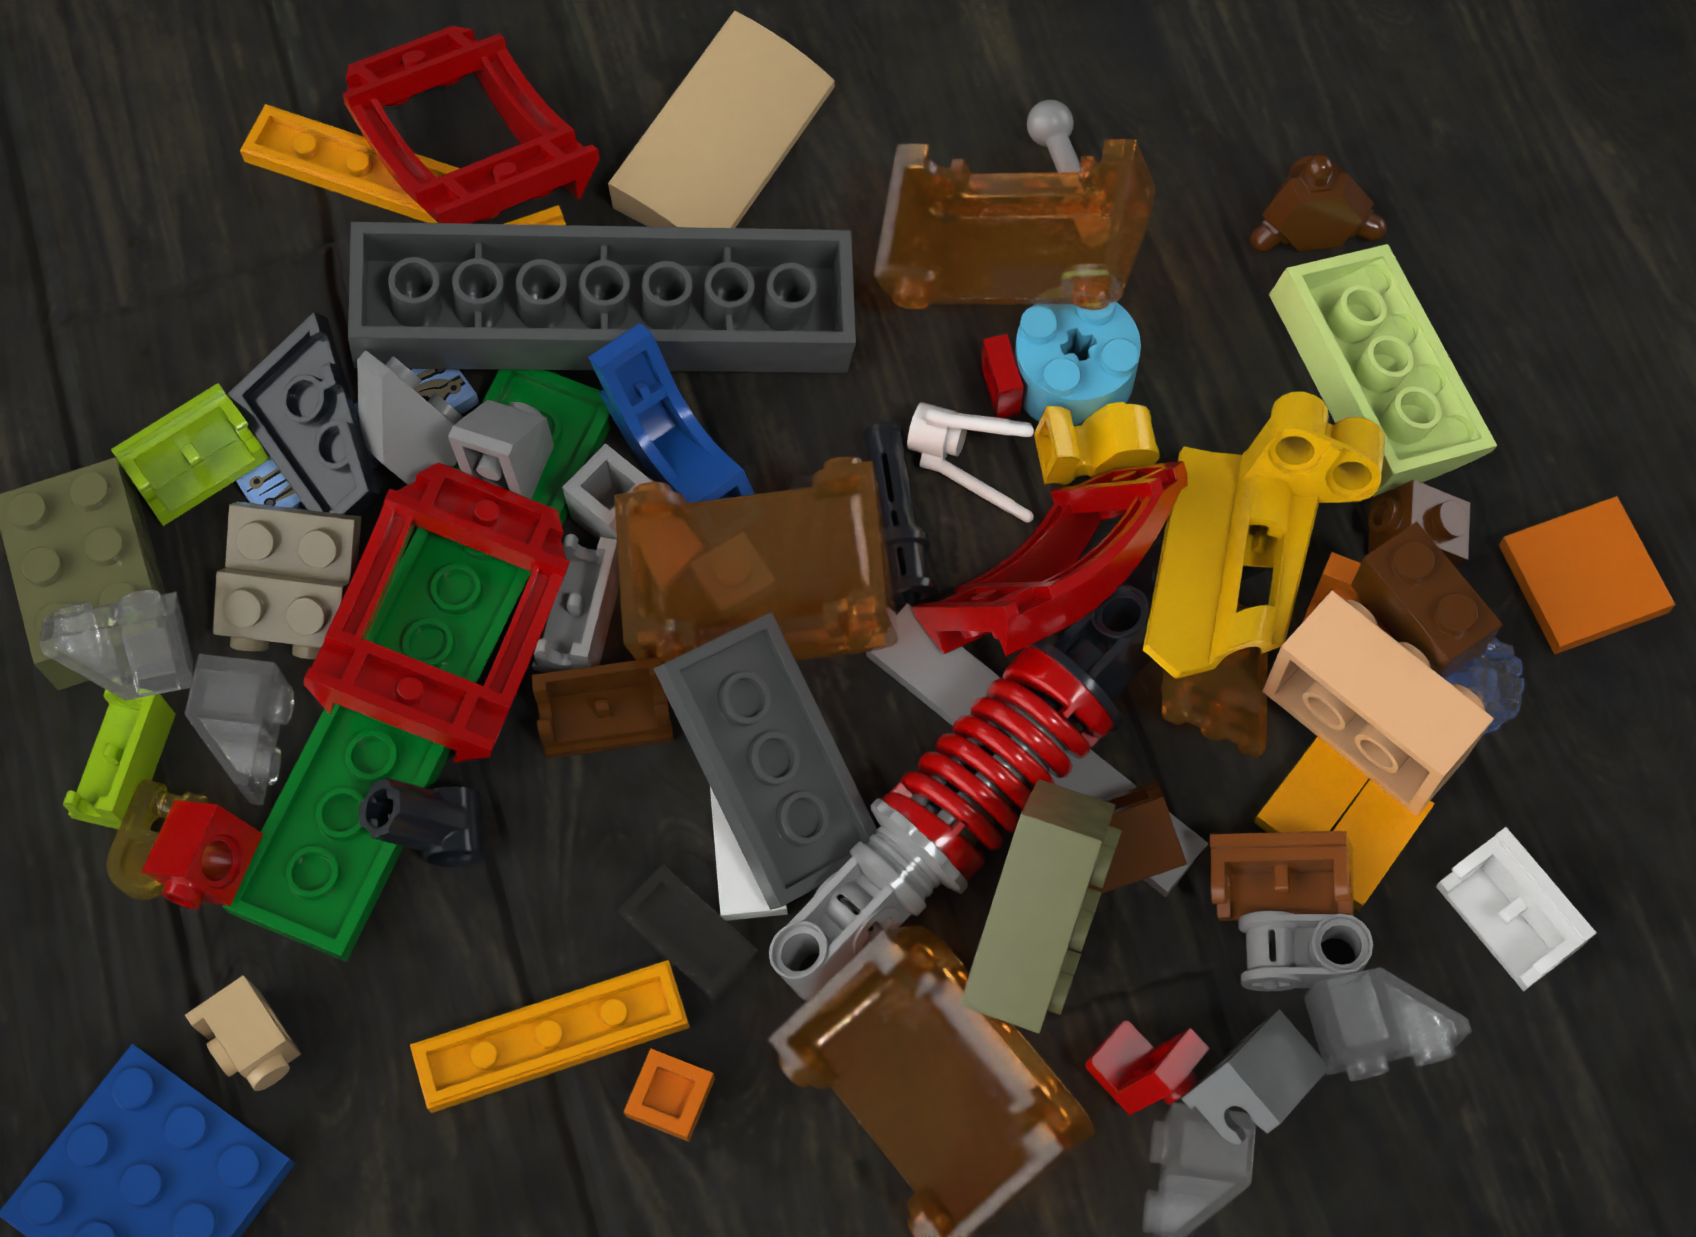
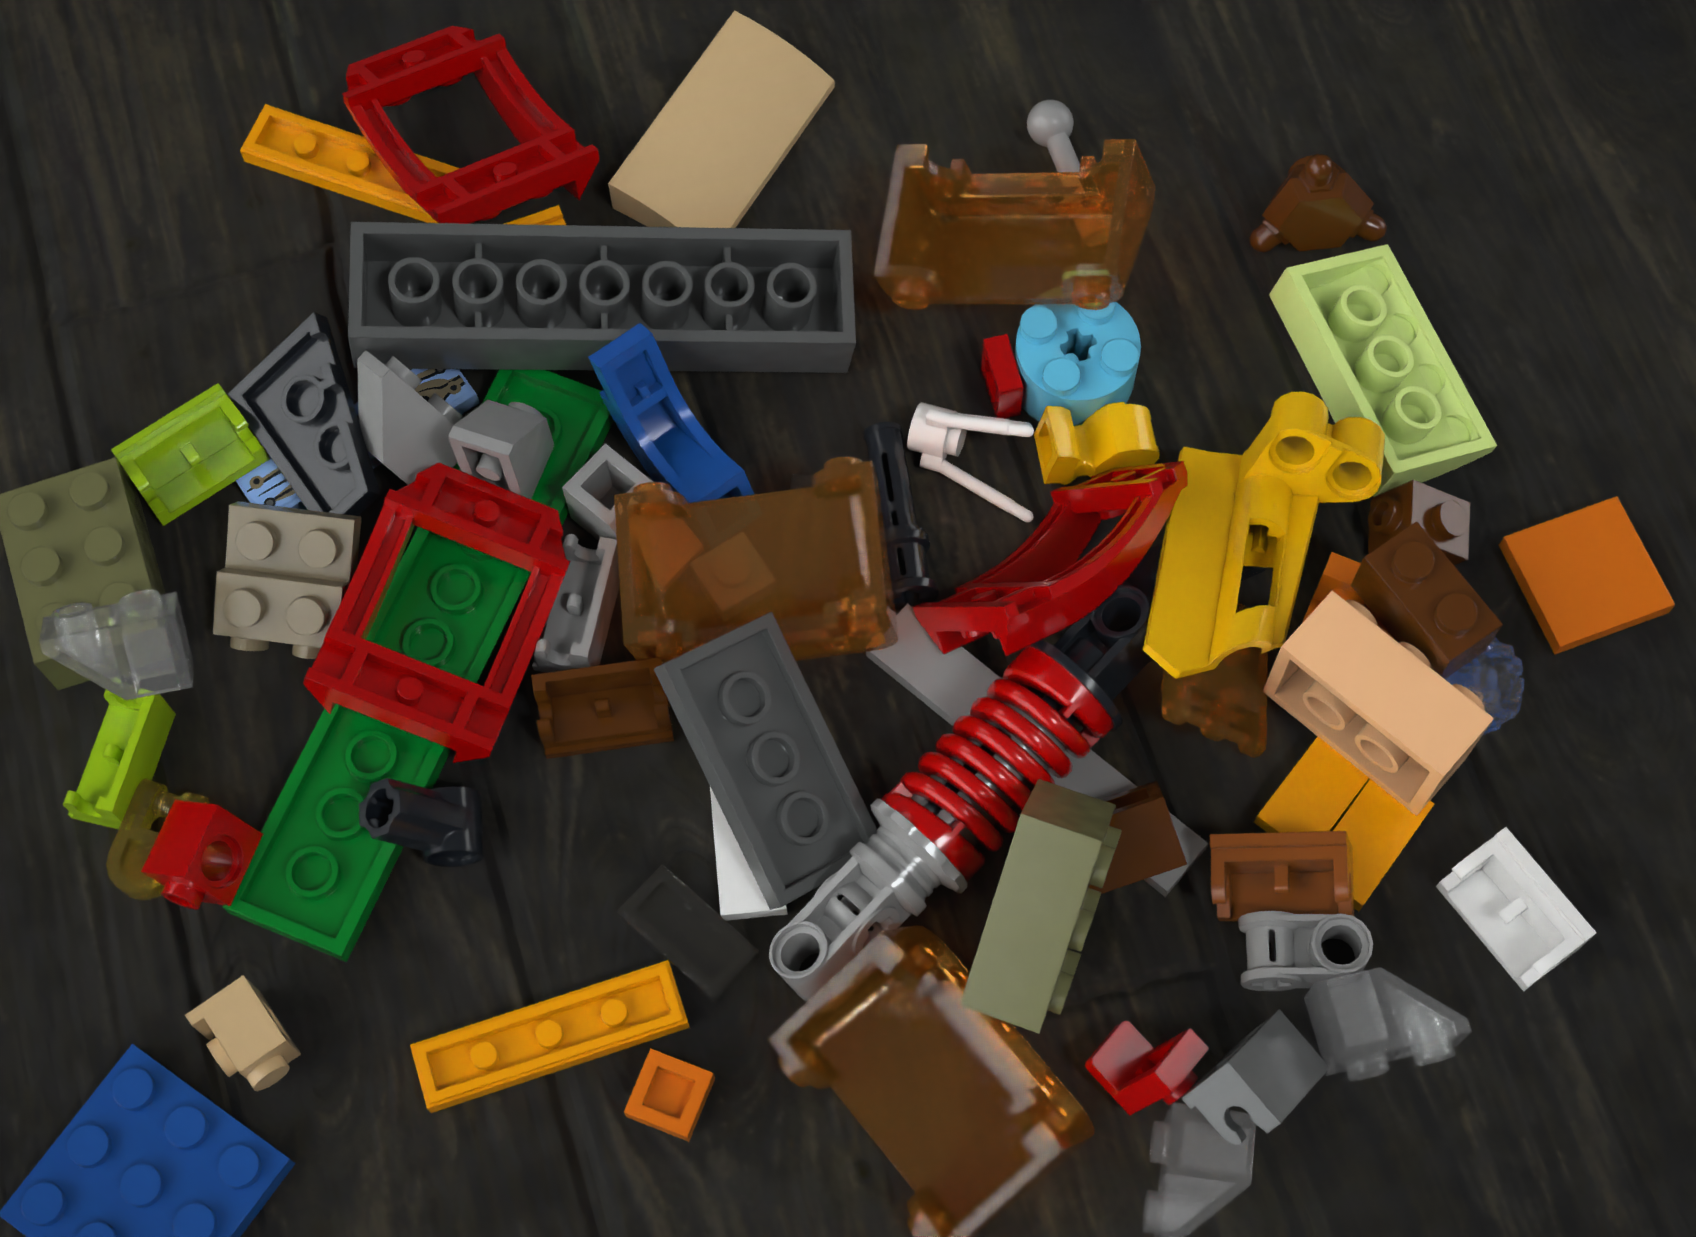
(239, 715): clear slope -> none

